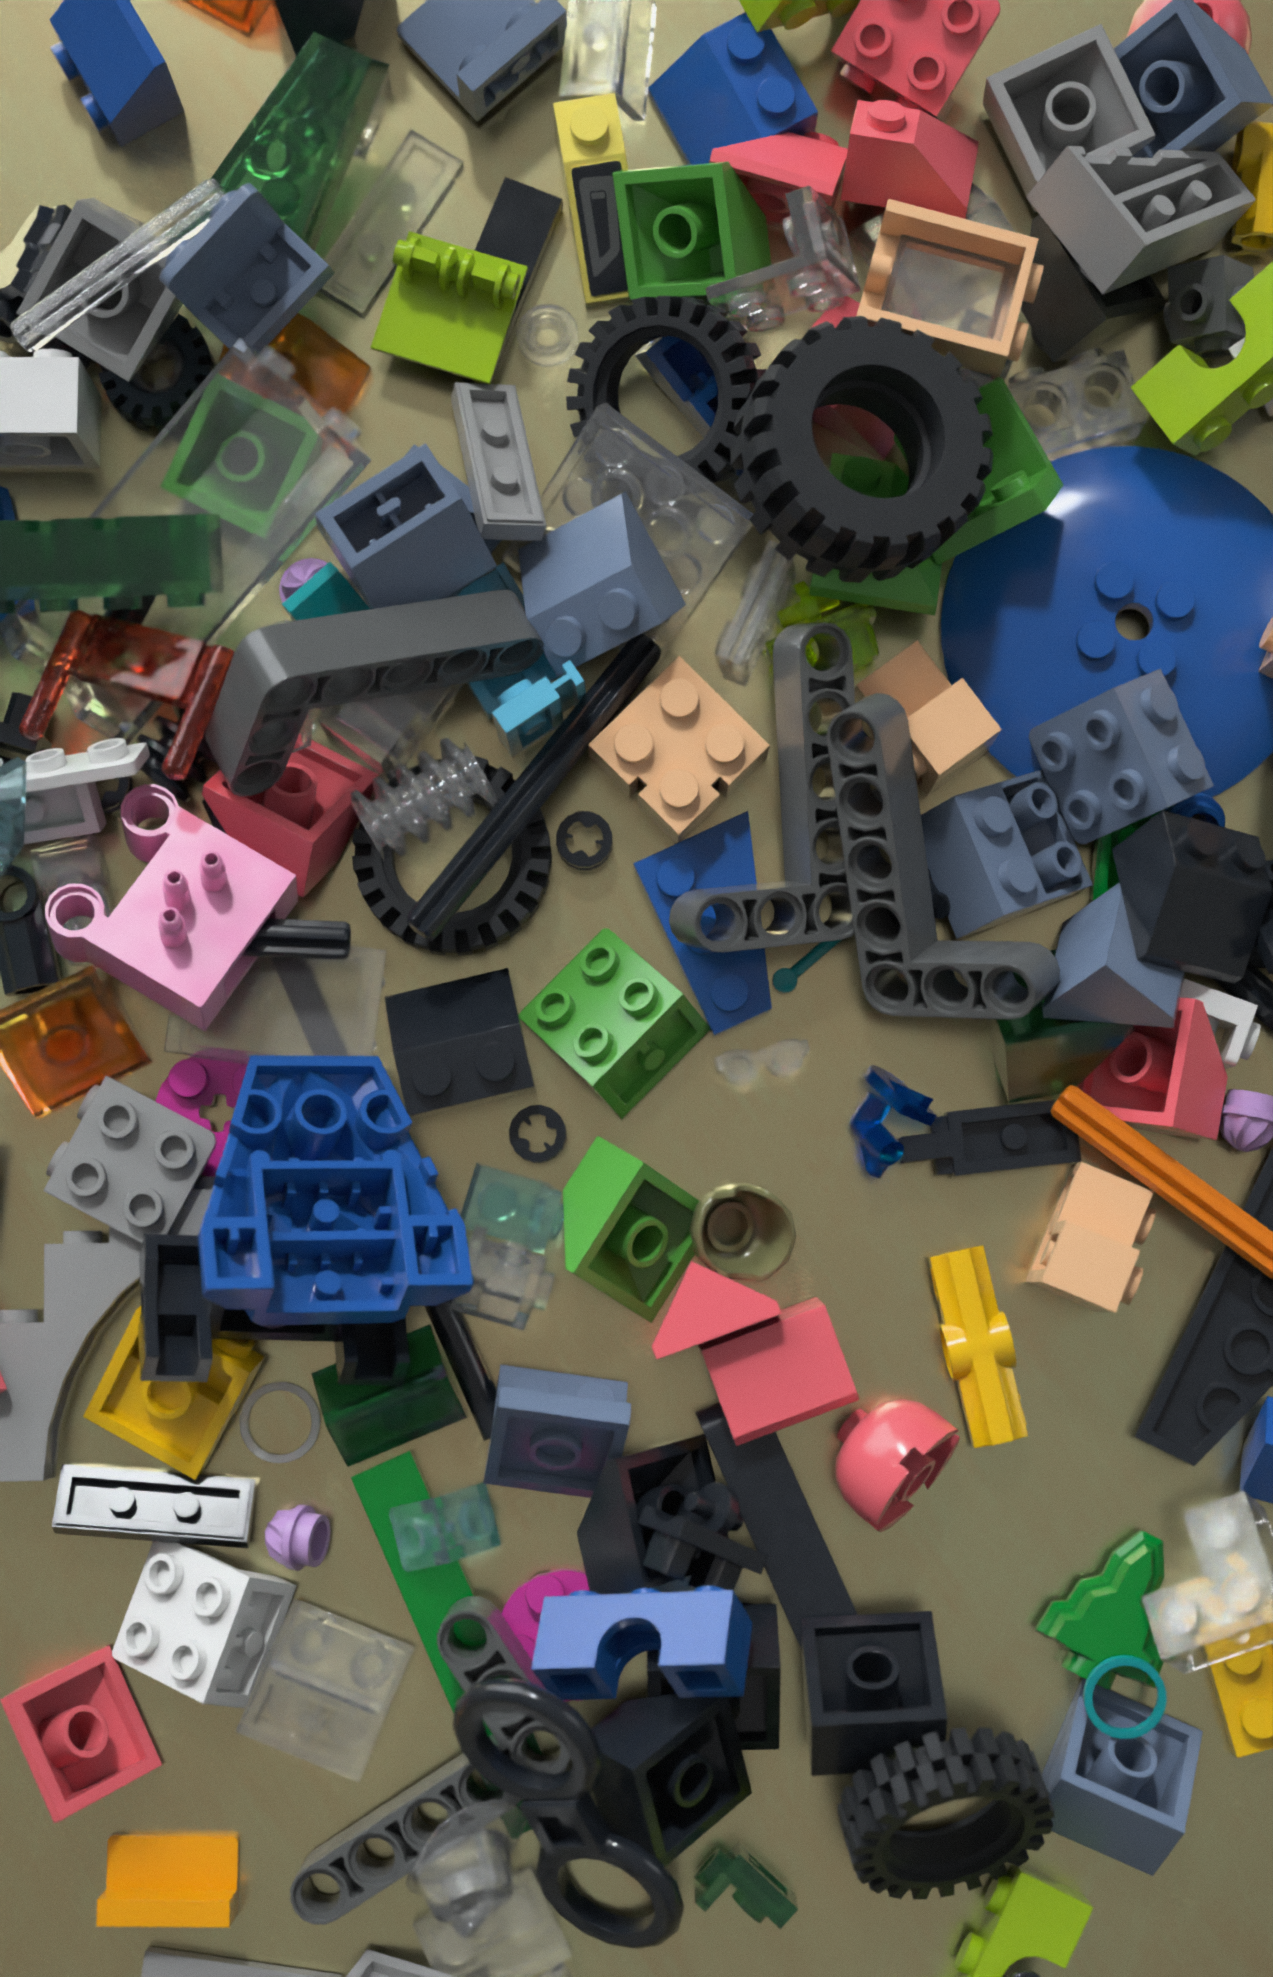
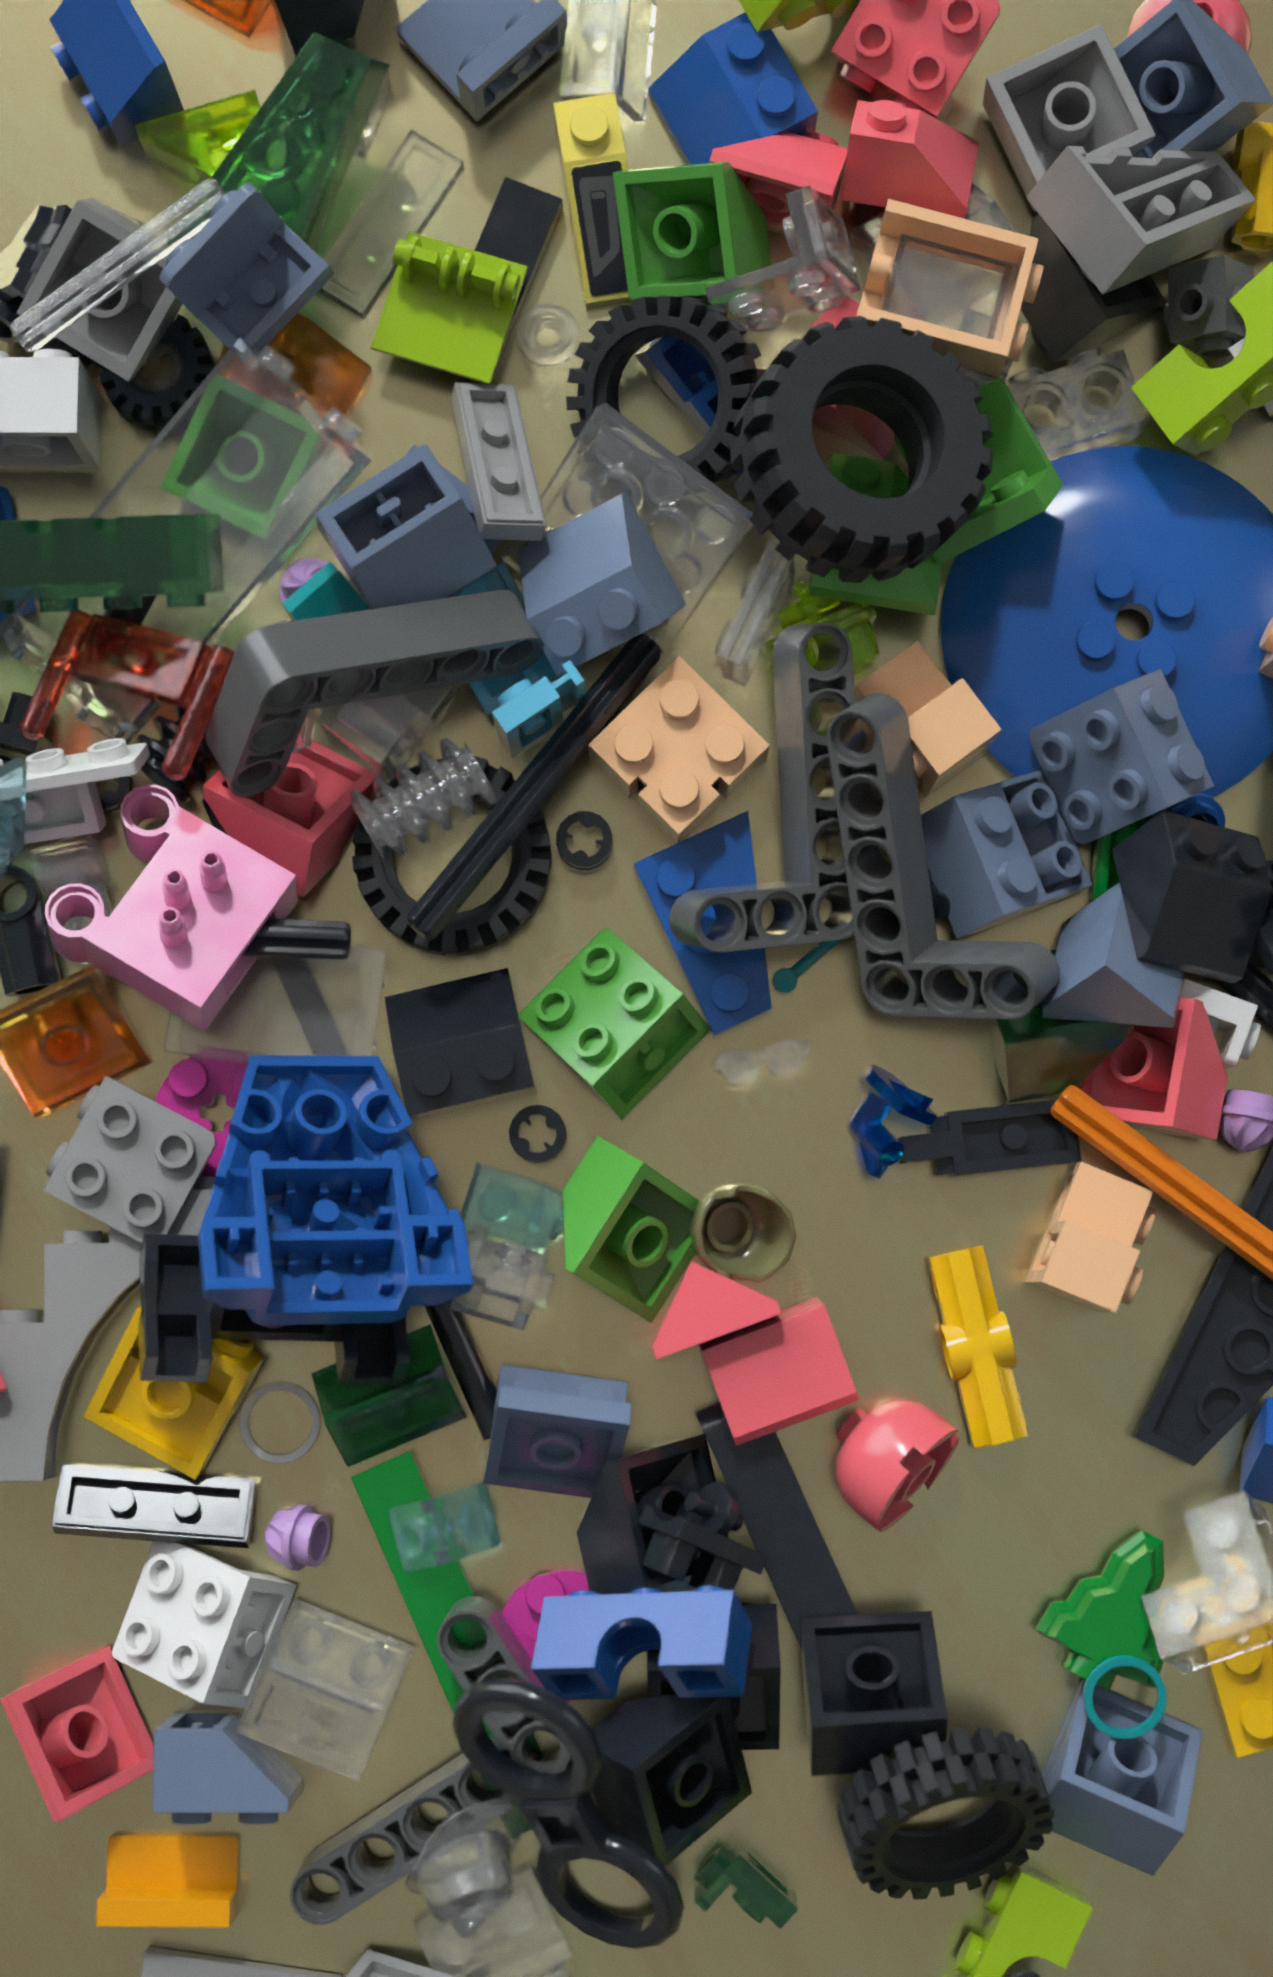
(189, 137): none -> clear neon green slope
(212, 1769): none -> sand blue slope

